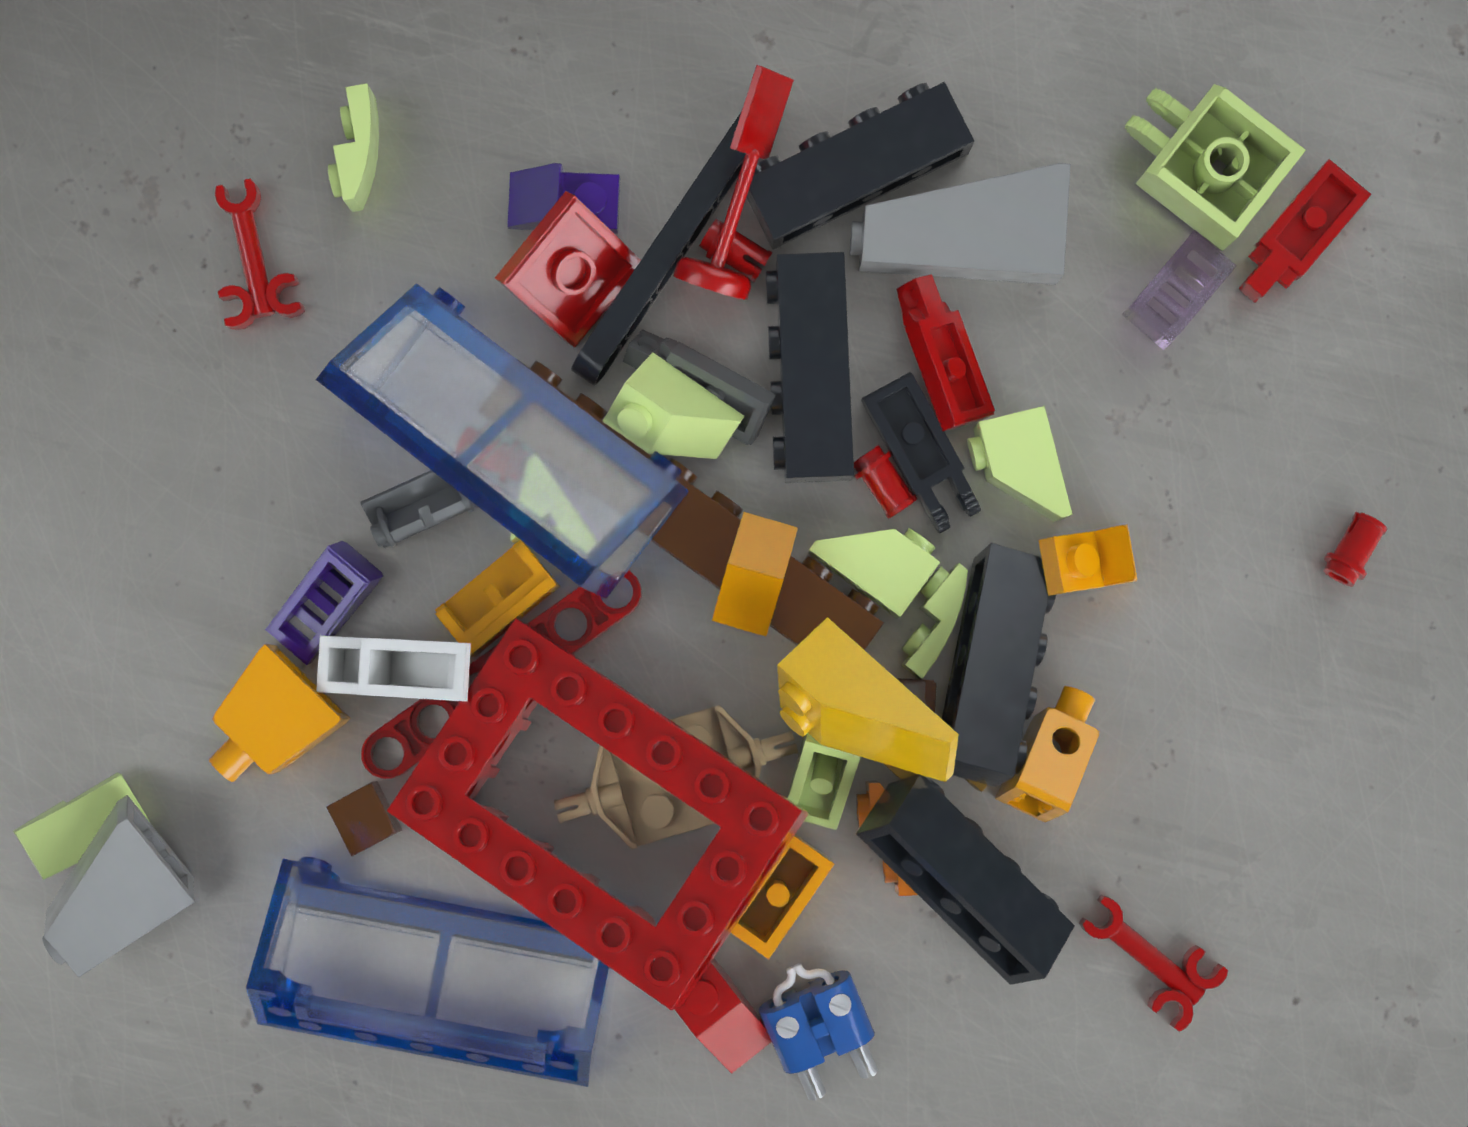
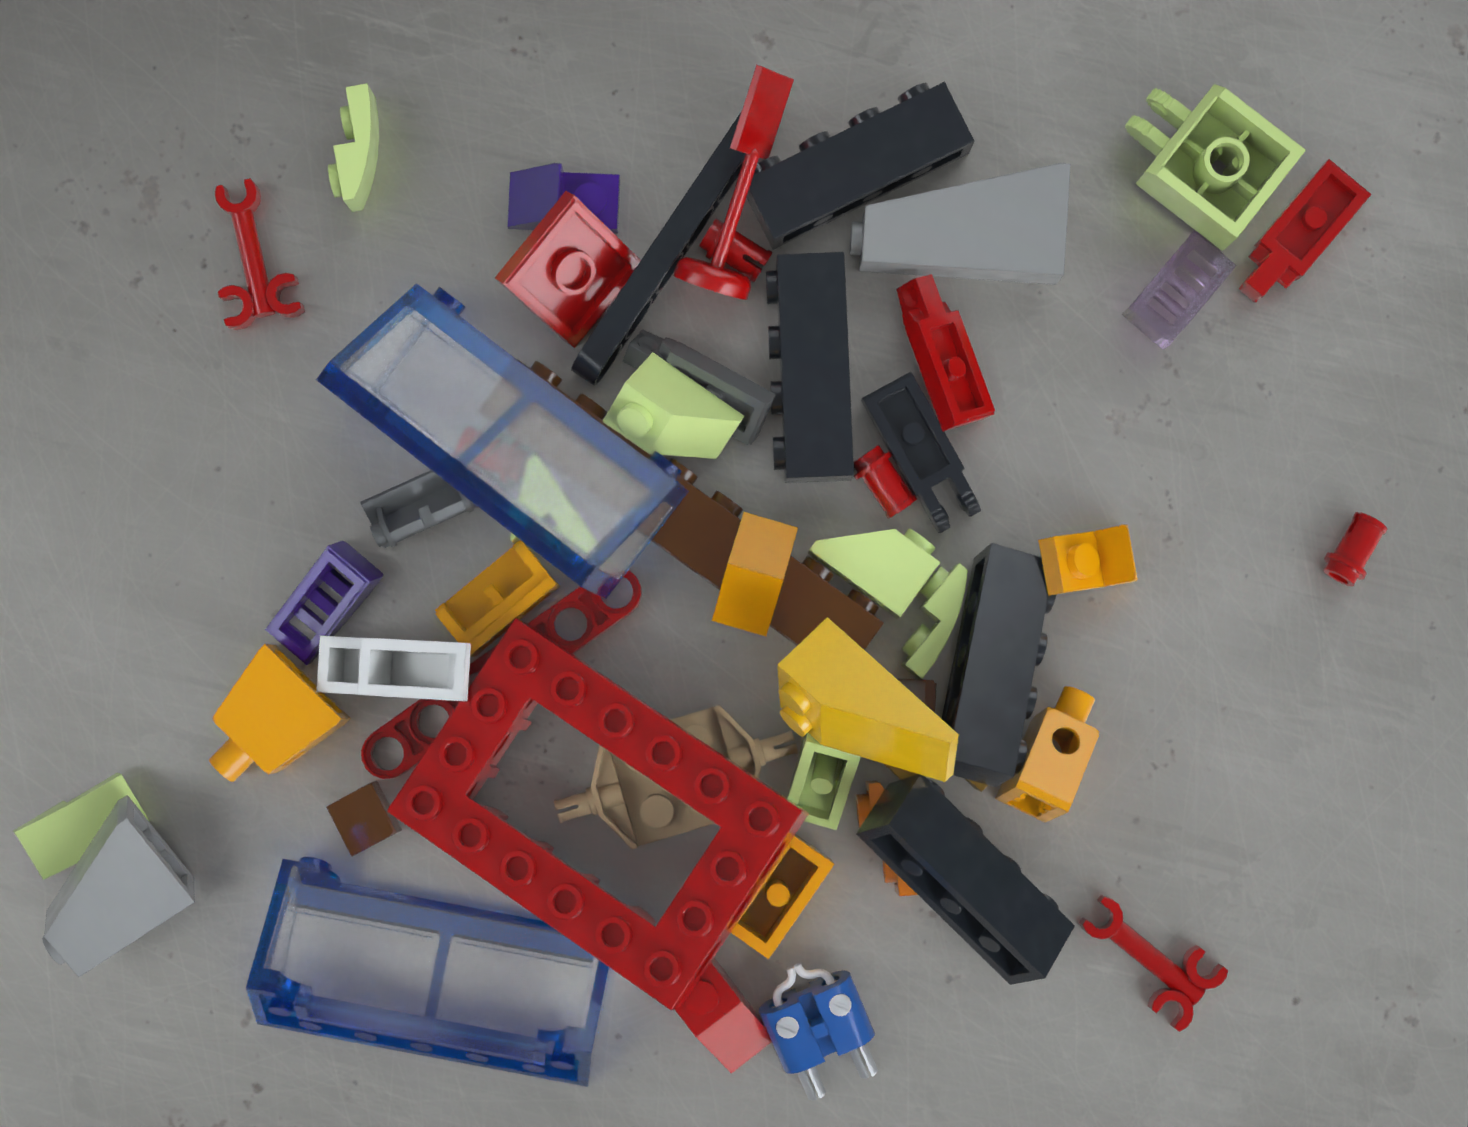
(1022, 460): yellowish green slope -> none

